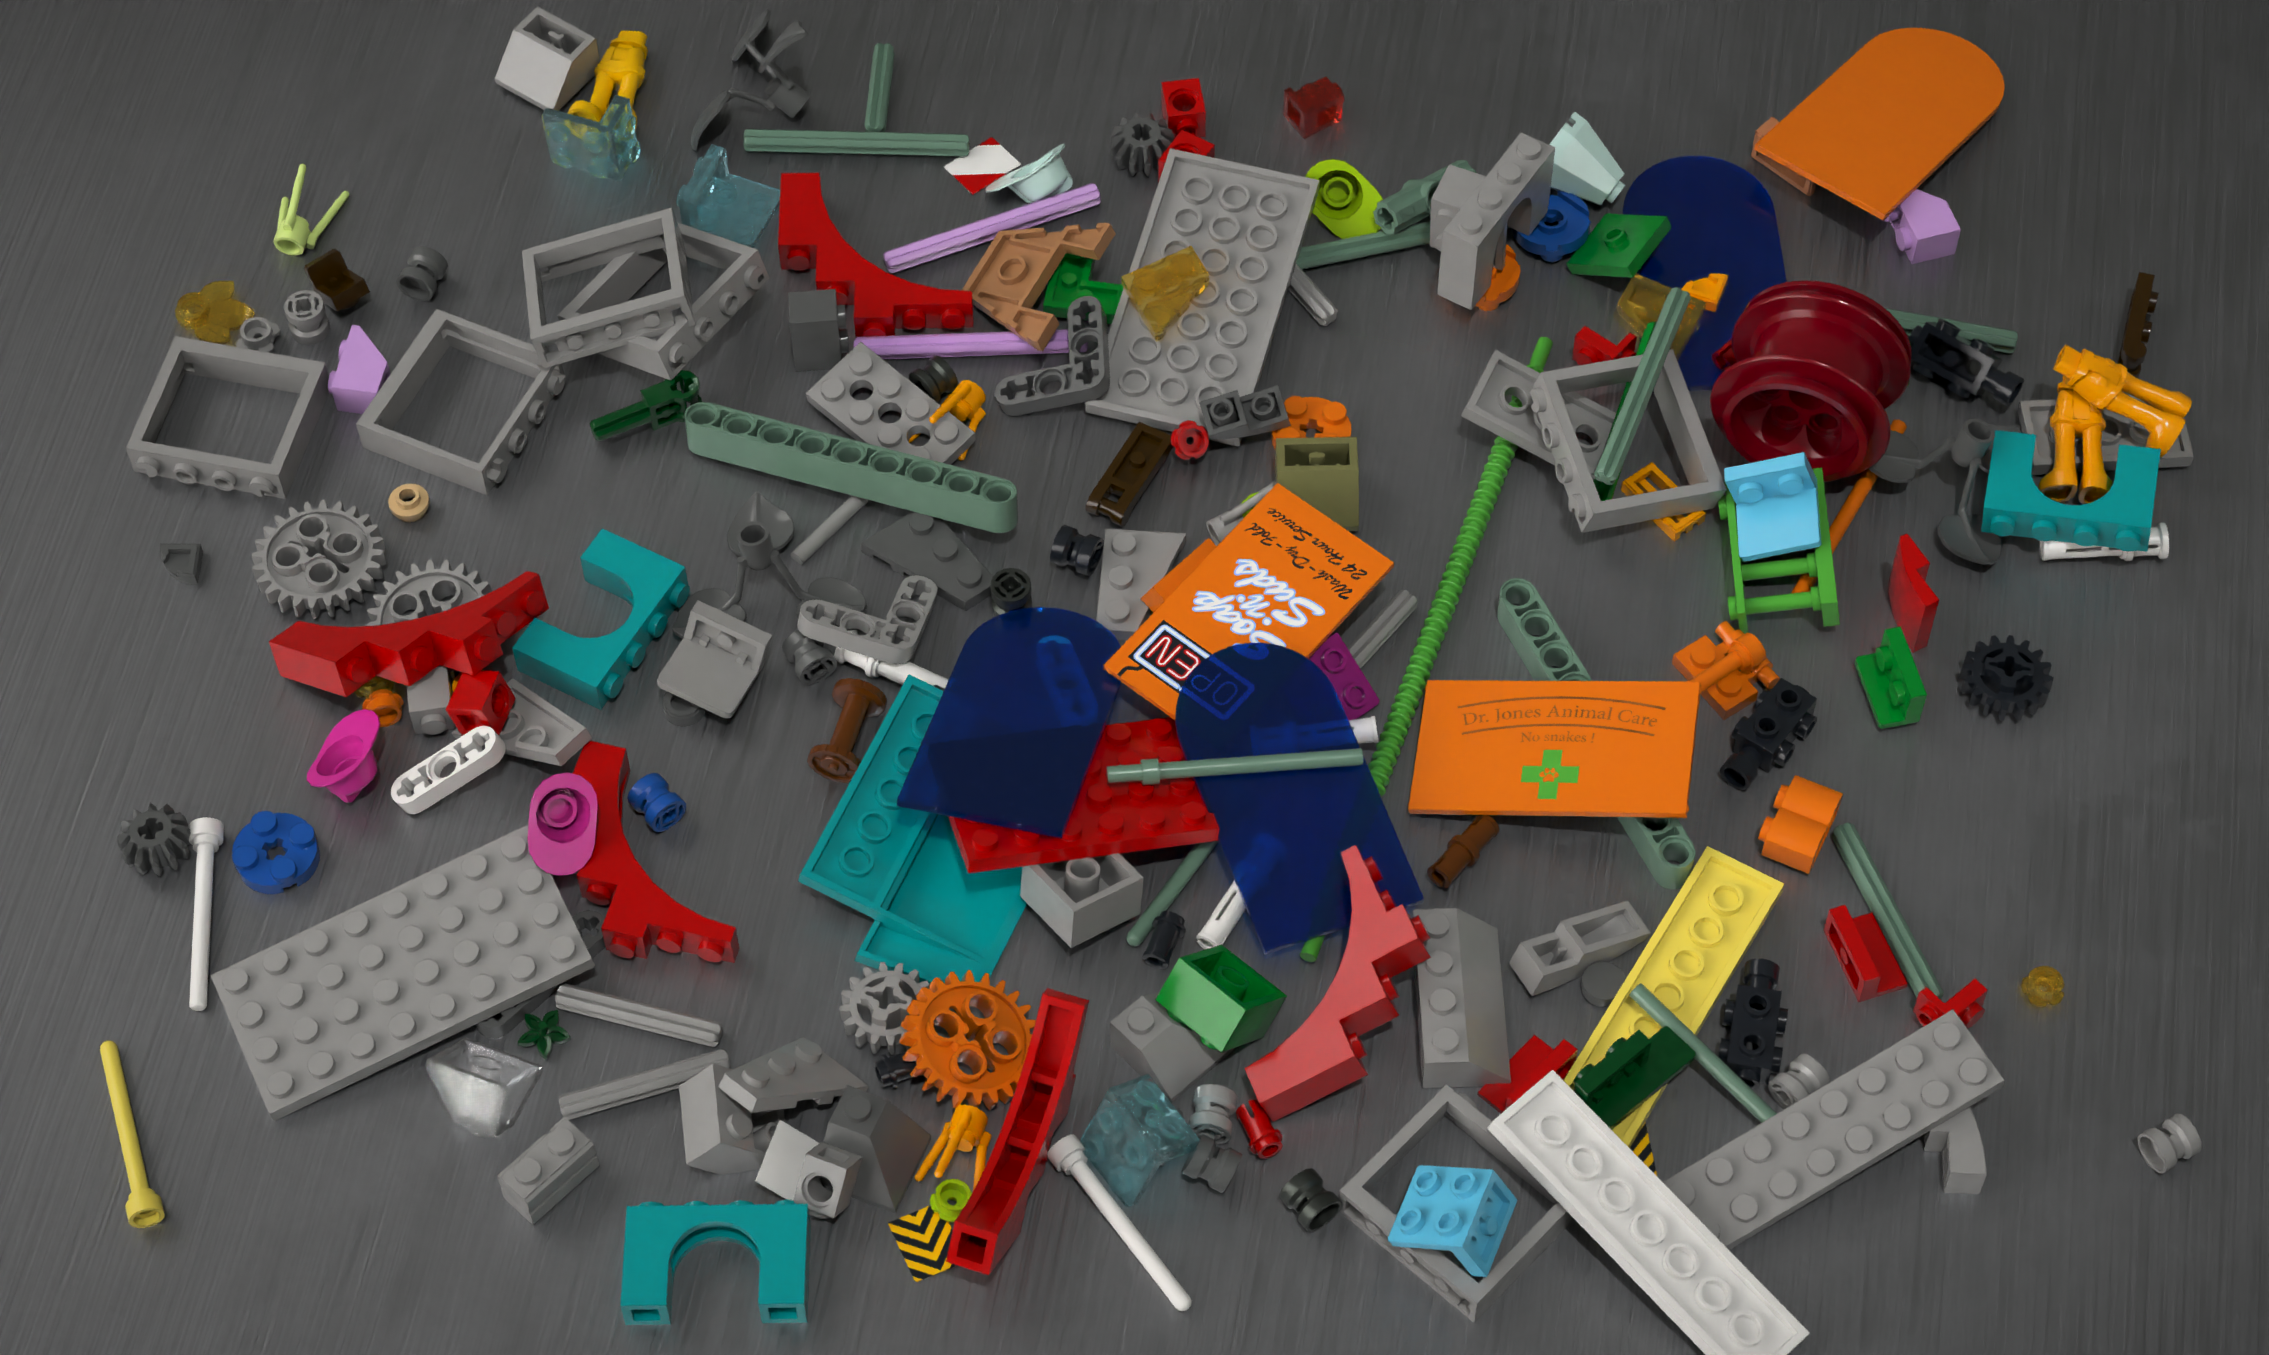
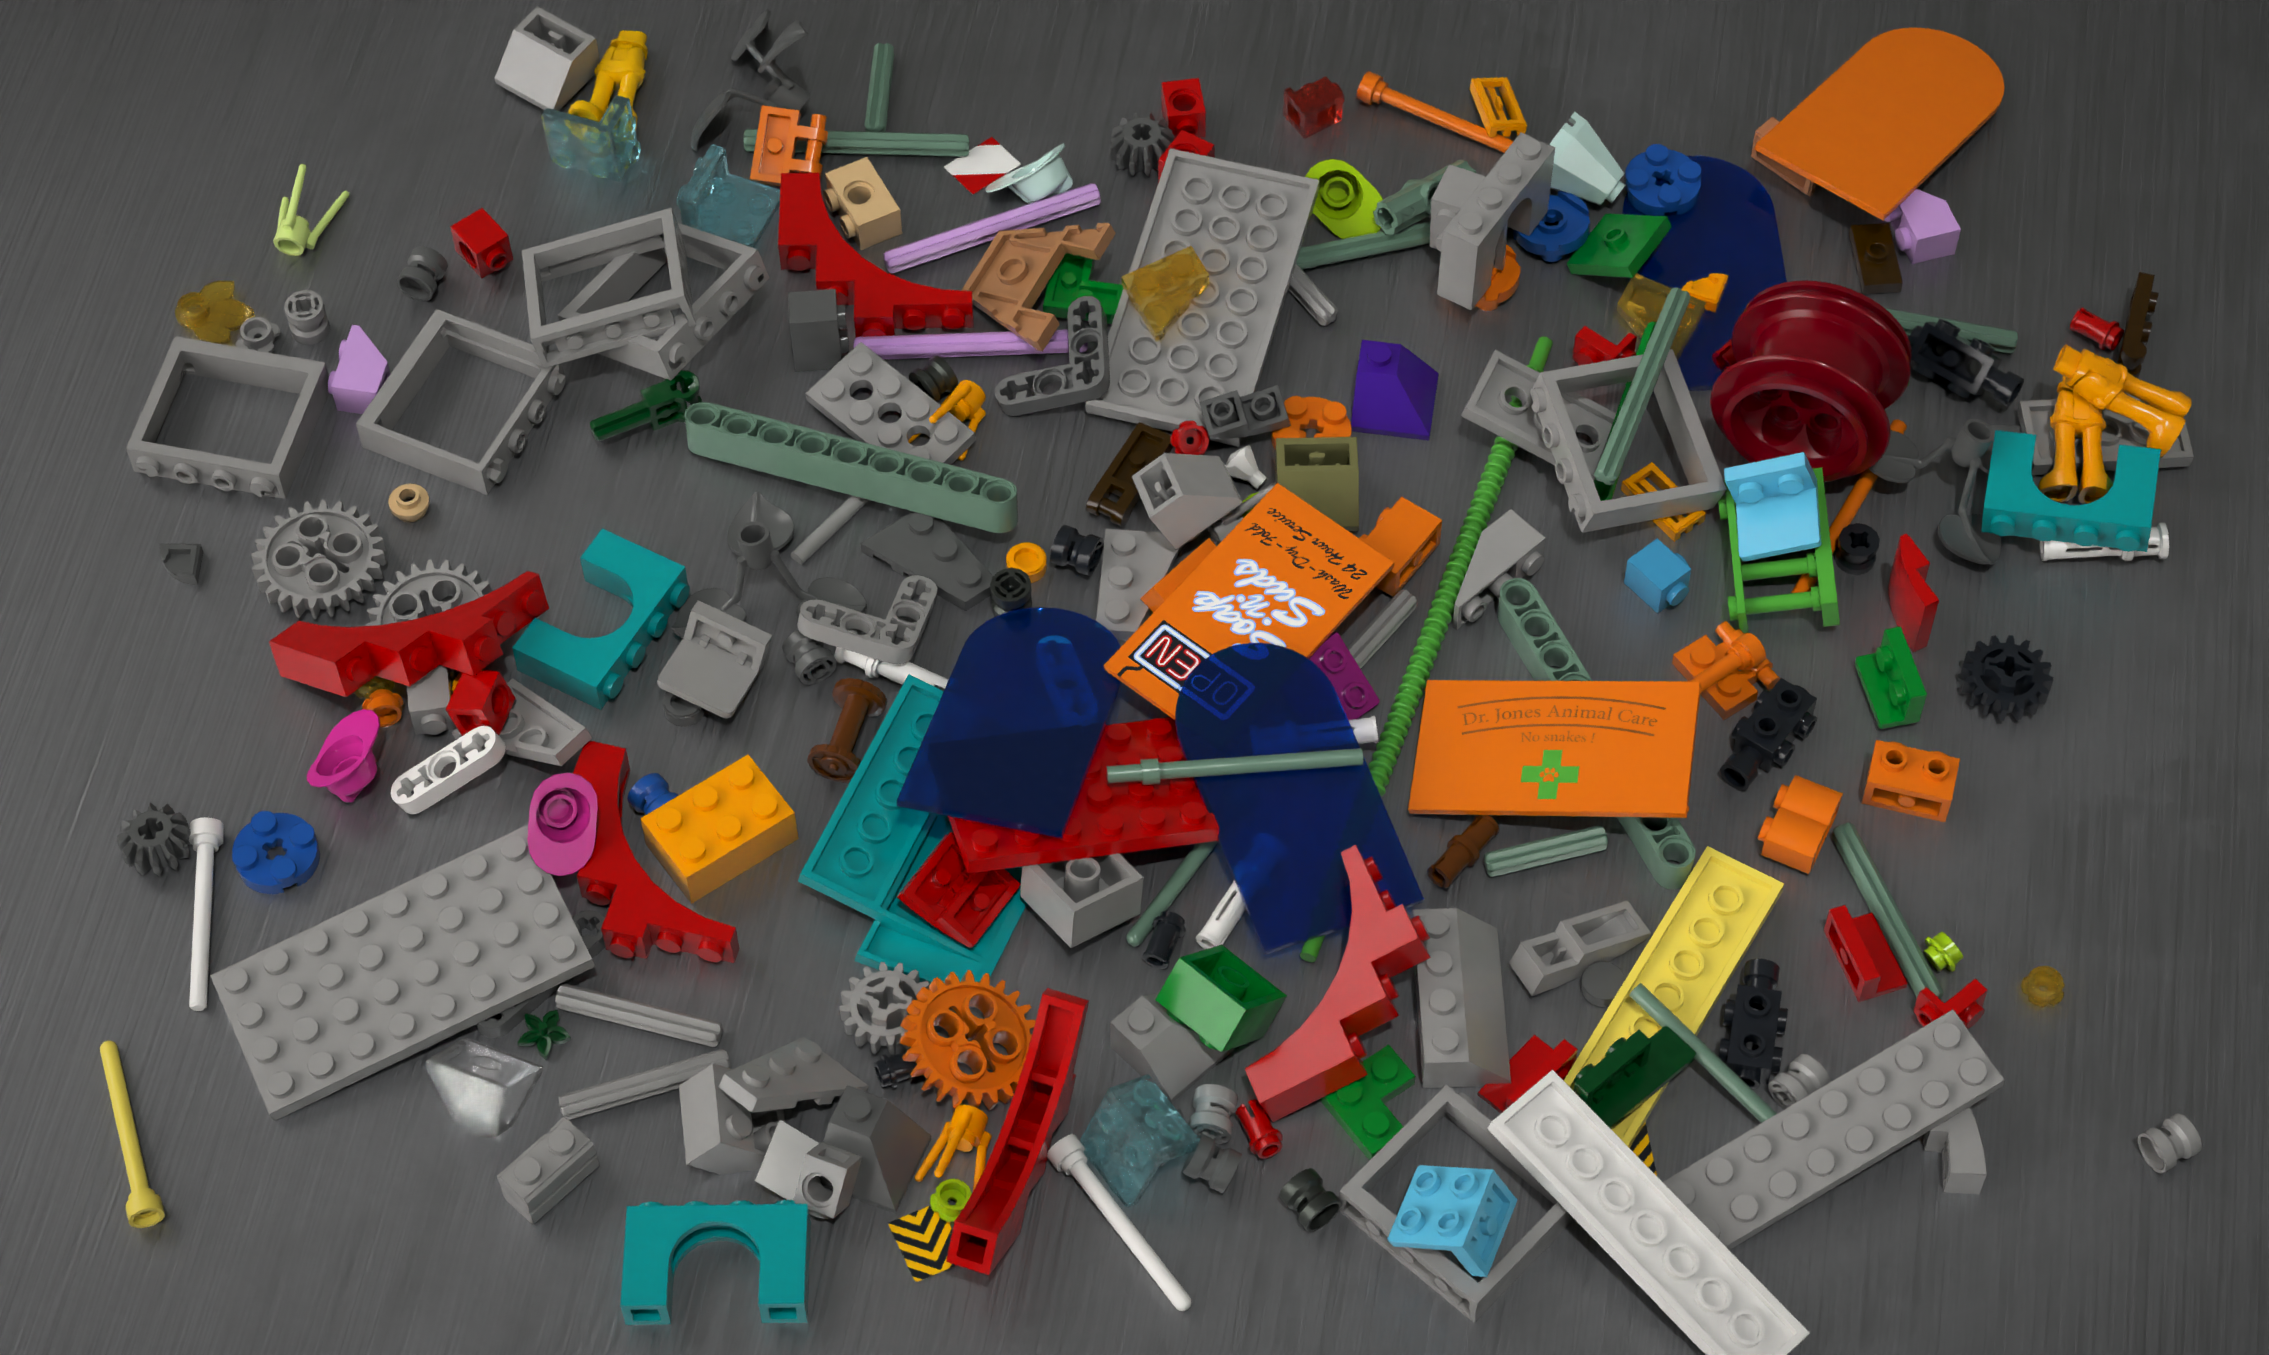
(335, 282): dark brown bracket -> none
(482, 243): none -> red brick
(719, 828): none -> light orange brick
(777, 143): none -> orange plate
(862, 203): none -> tan brick
(953, 899): none -> red slope
(1029, 559): none -> light orange tile
(1186, 494): none -> light grey slope
(1243, 466): none -> white rock
(1362, 1106): none -> green plate
(1374, 89): none -> orange piece
(1393, 392): none -> dark purple slope
(1405, 537): none -> orange brick
(1490, 106): none -> light orange tile
(1503, 552): none -> light grey slope
(1545, 851): none -> sand green axle
(1658, 576): none -> dark azure brick
(1662, 164): none -> blue plate
(1858, 559): none -> black wheel
(1875, 258): none -> dark brown plate
(1911, 780): none -> orange brick
(1942, 952): none -> lime plate
(2097, 329): none -> red pin

